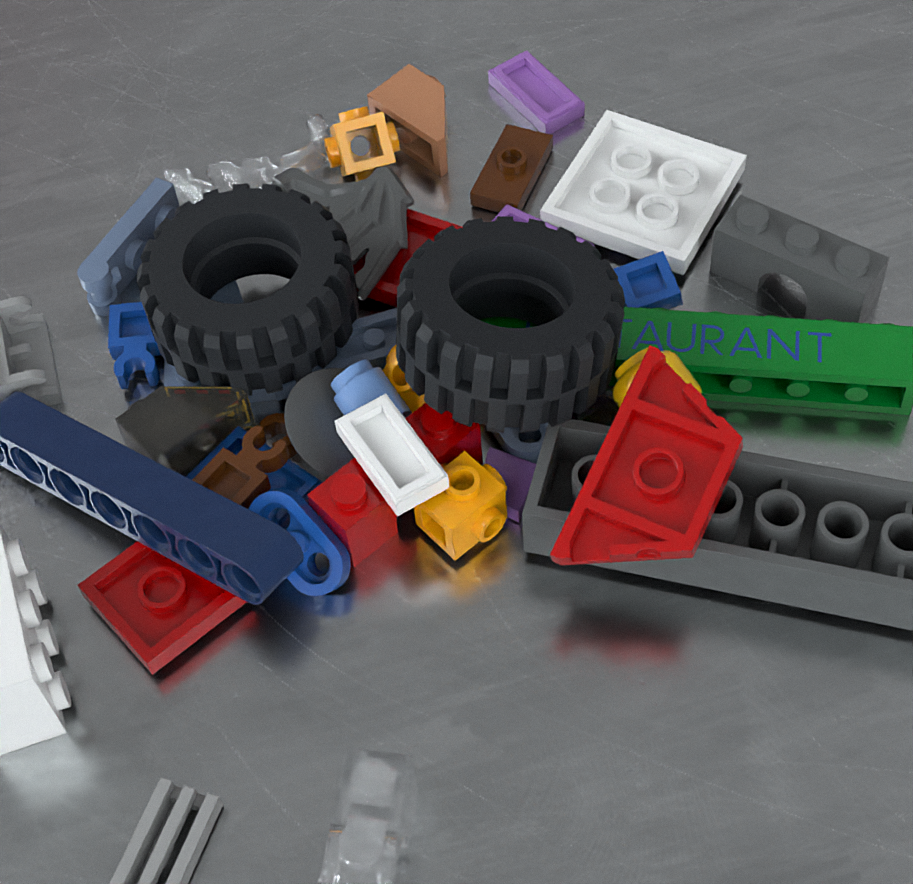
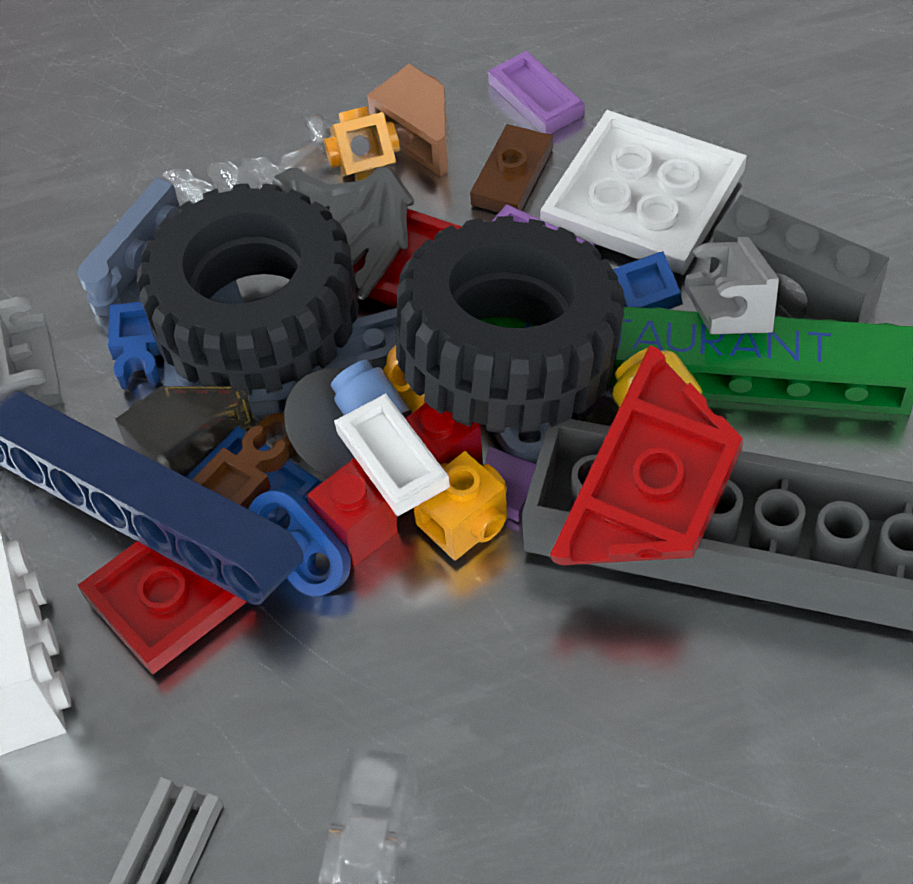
(738, 293): none -> light grey hinge

